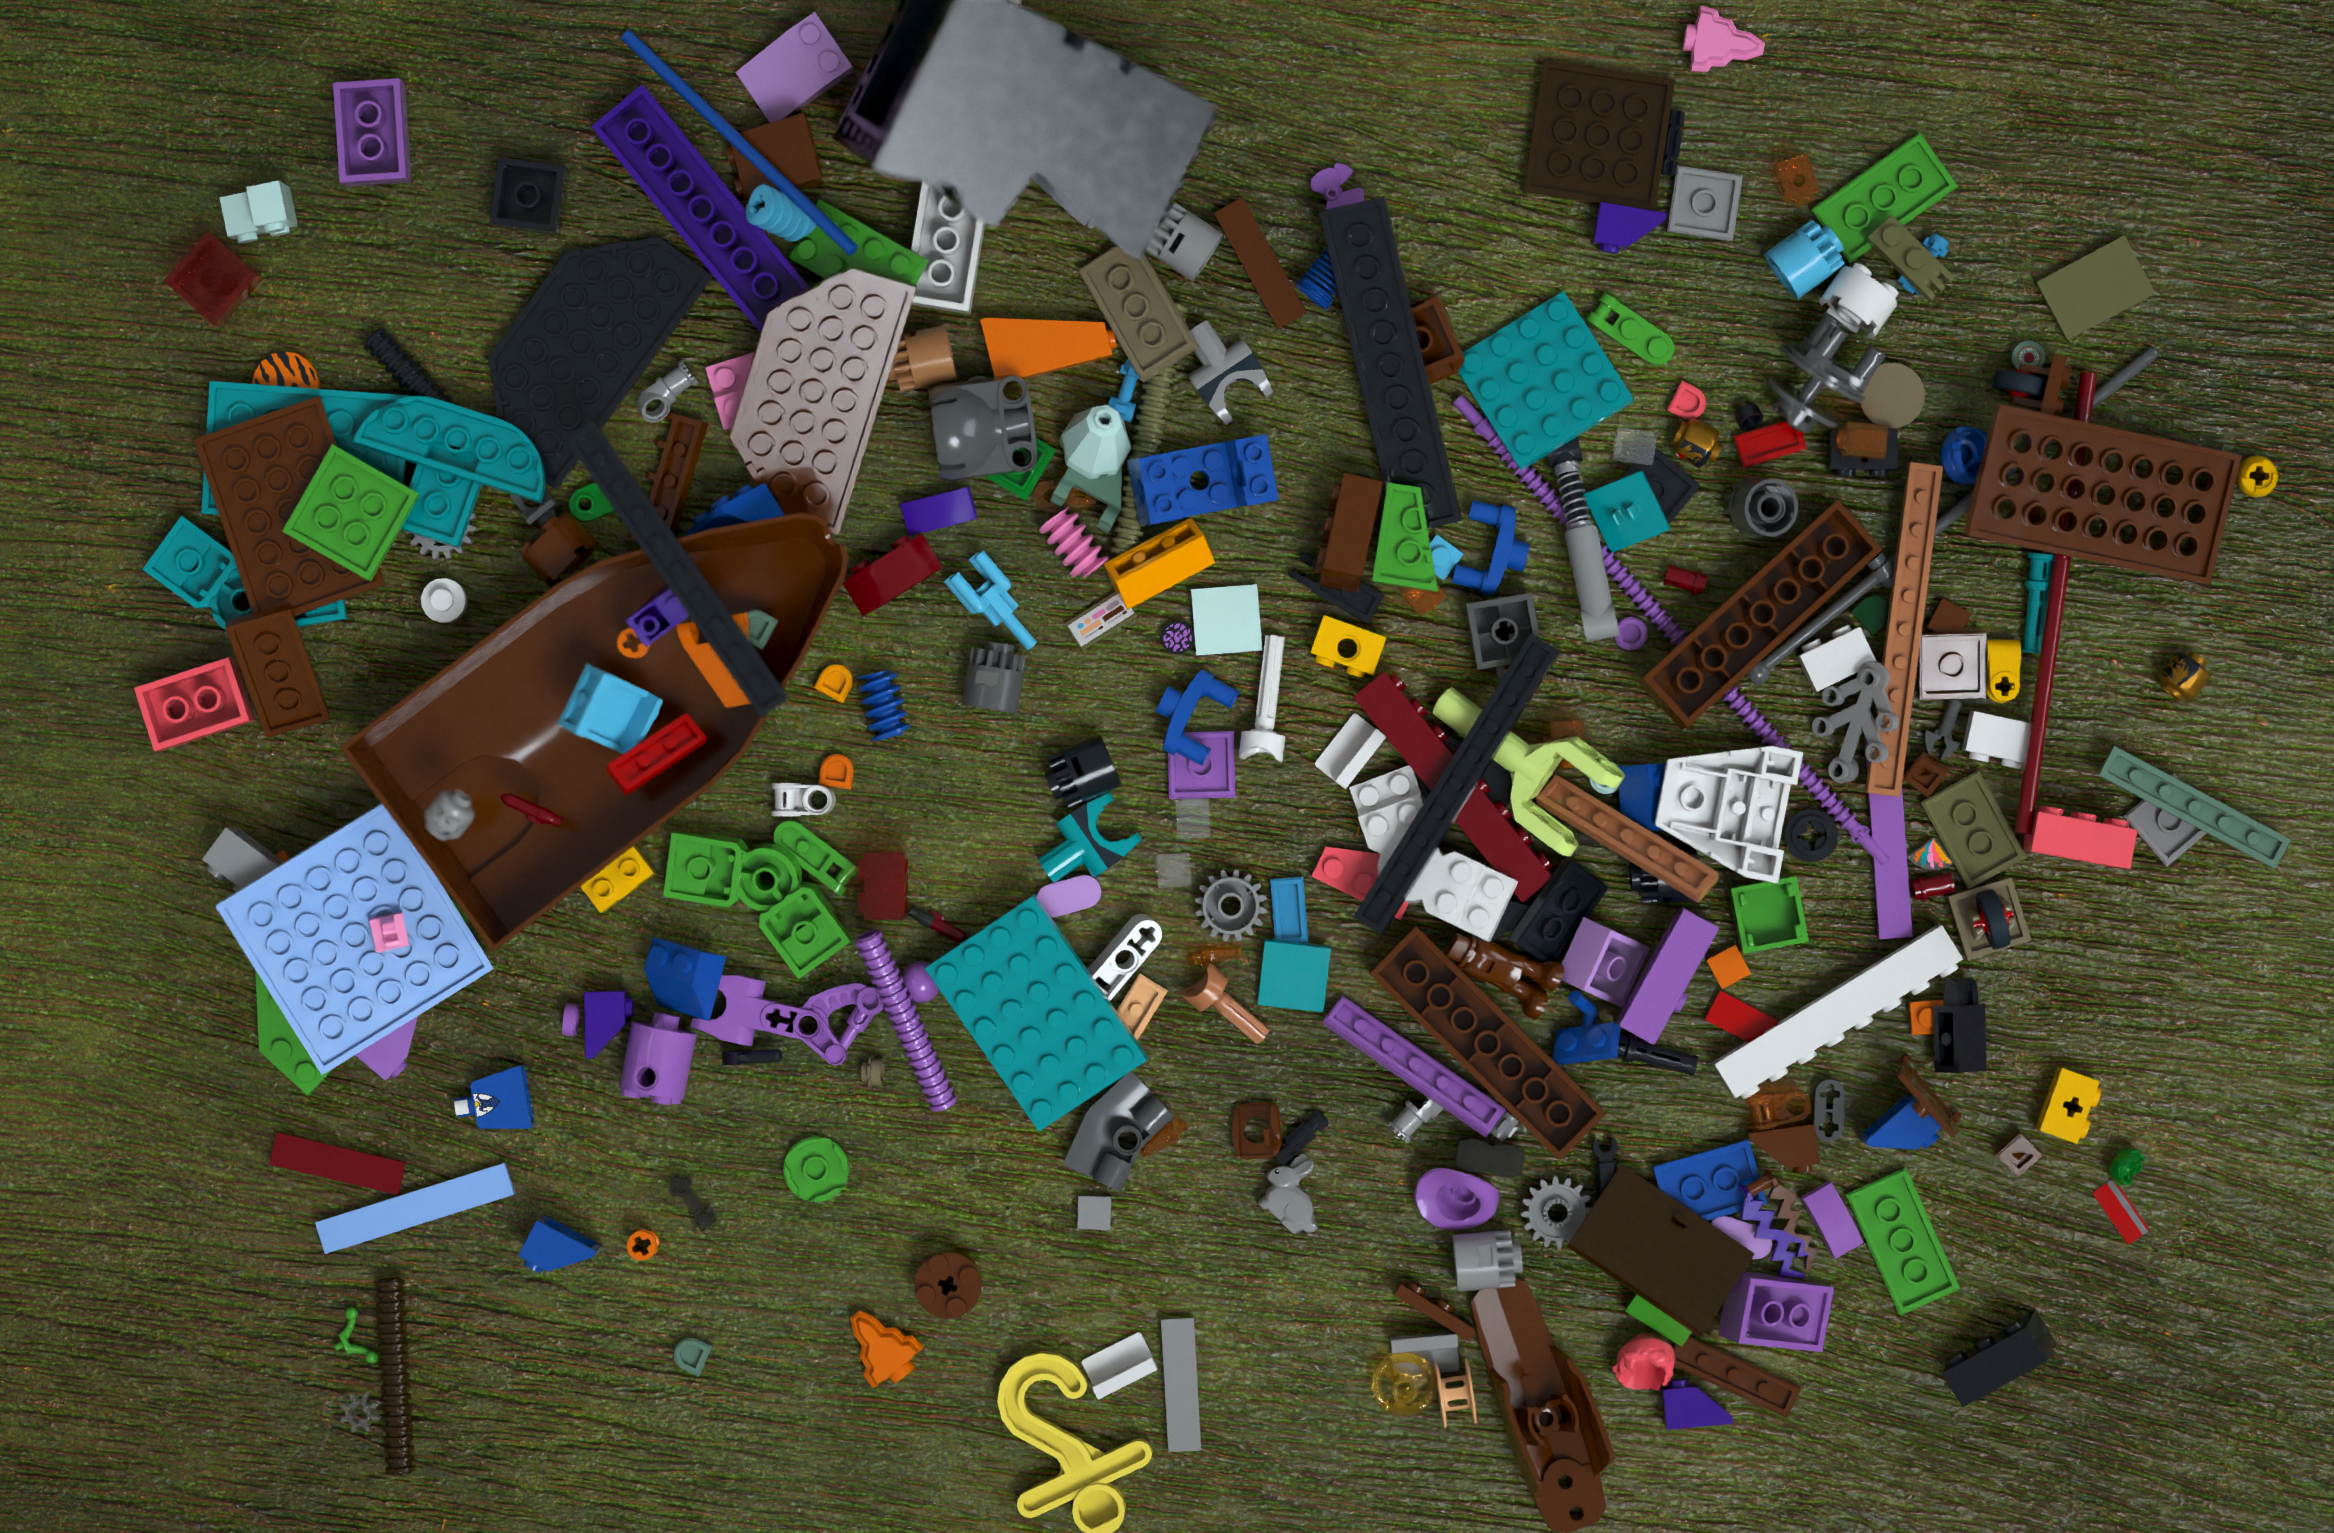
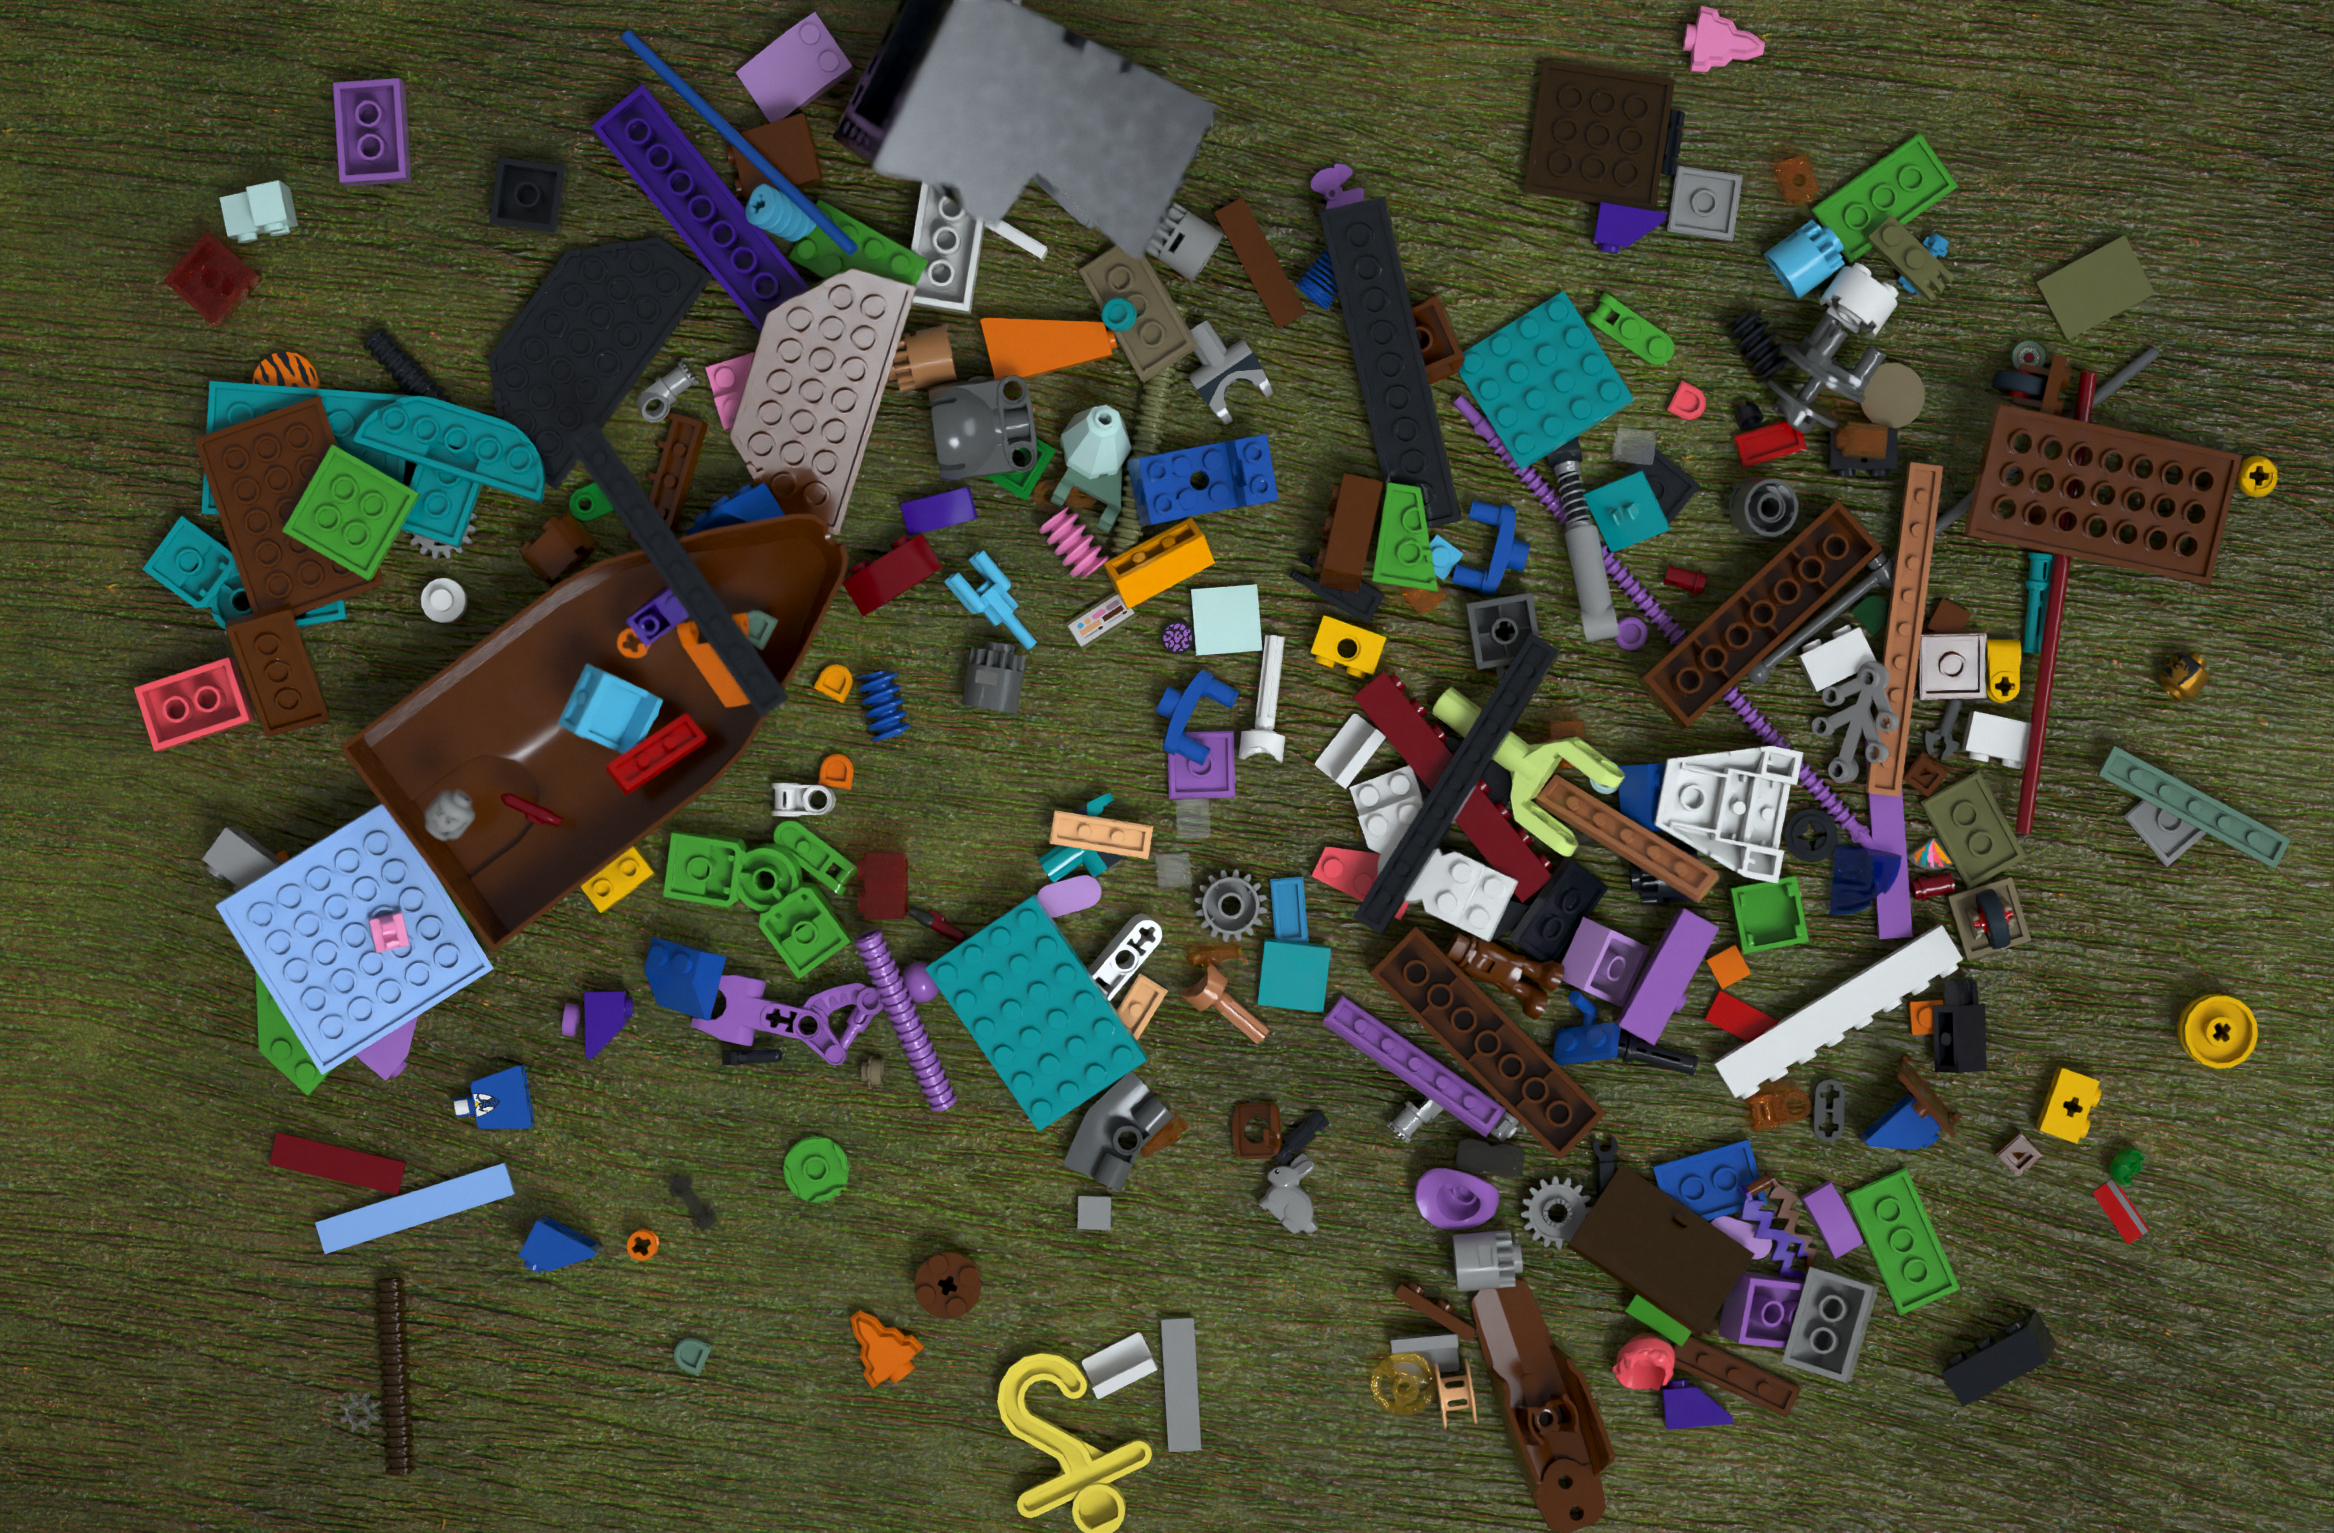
(351, 1314): bright green piece -> none
(540, 514): dark grey bracket -> none
(659, 1050): medium lavender cylinder -> none
(1019, 239): none -> white tile
(1082, 772): black gear -> none
(1101, 834): none -> light nougat tile
(1119, 314): none -> teal tile
(1122, 403): dark azure bar -> none
(1696, 443): pearl gold head -> none
(1757, 344): none -> black piece
(1790, 1145): reddish brown slope -> none
(1830, 1324): none -> light grey slope
(1860, 877): none -> clear blue brick
(1962, 454): blue hair -> none
(2081, 838): coral brick -> none
(2197, 1029): none -> yellow wheel

